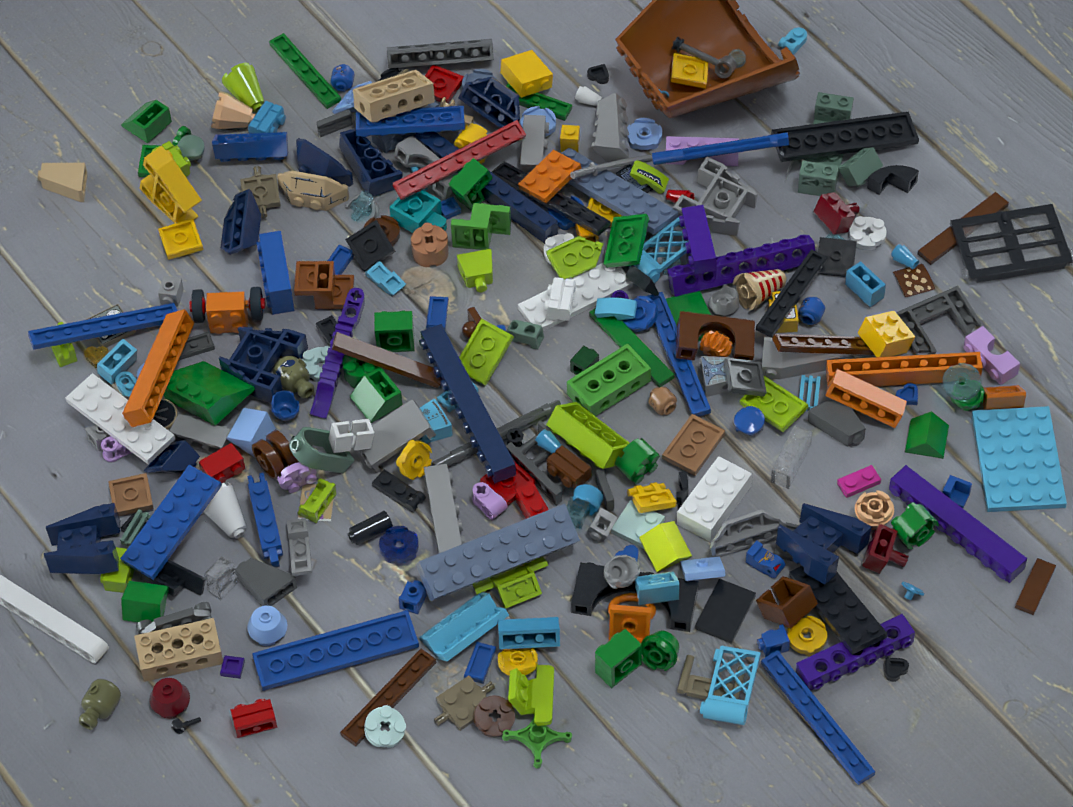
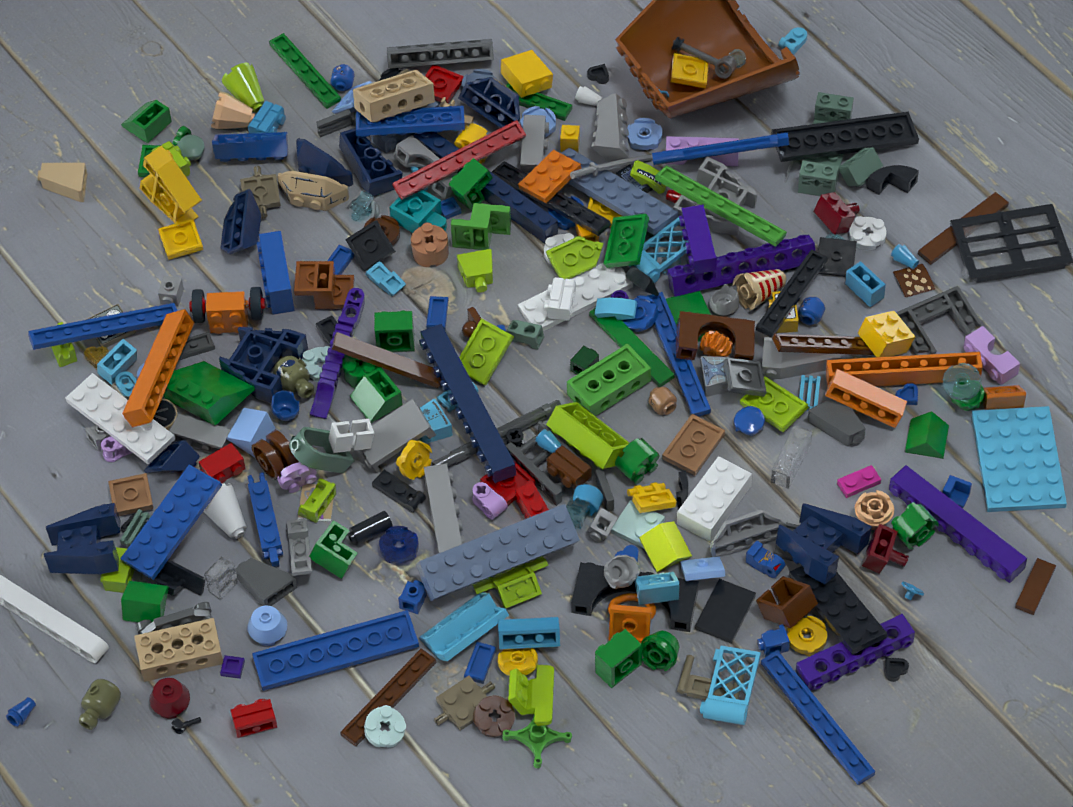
(20, 712): none -> blue cone
(331, 551): none -> green brick
(721, 205): none -> bright green tile

